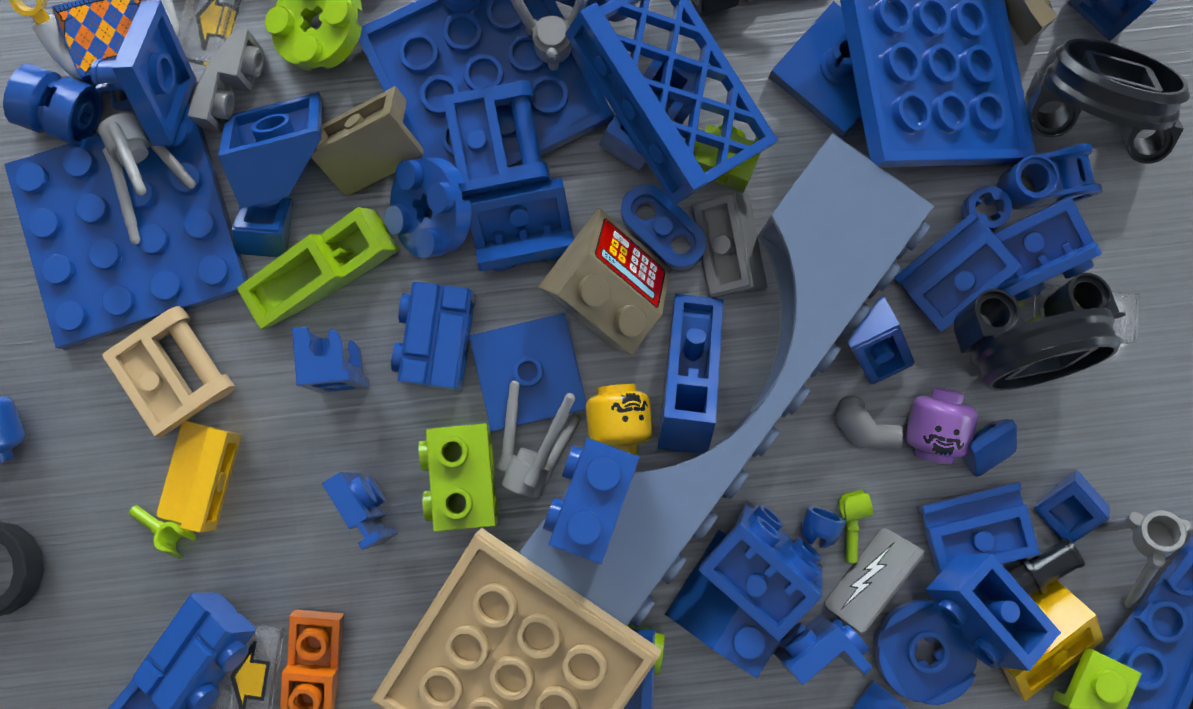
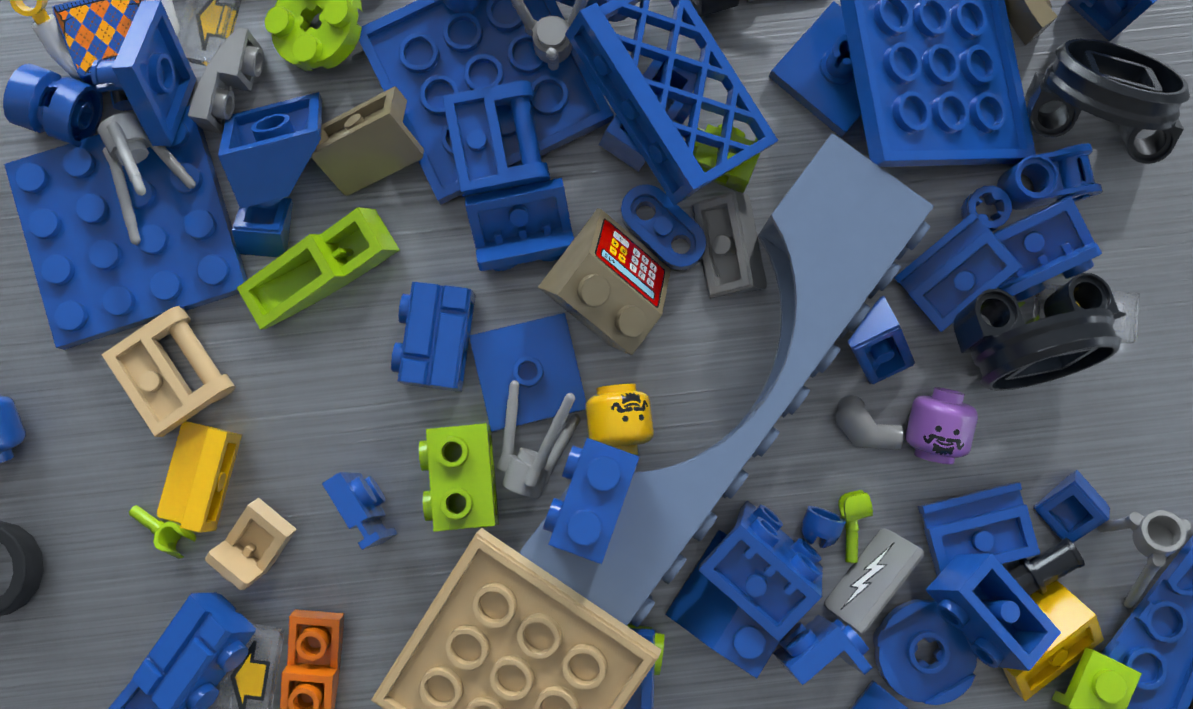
(251, 545): none -> tan bracket
(322, 364): blue hinge -> none
(423, 185): blue plate -> none
(691, 375): blue slope -> none
(991, 446): blue slope -> none

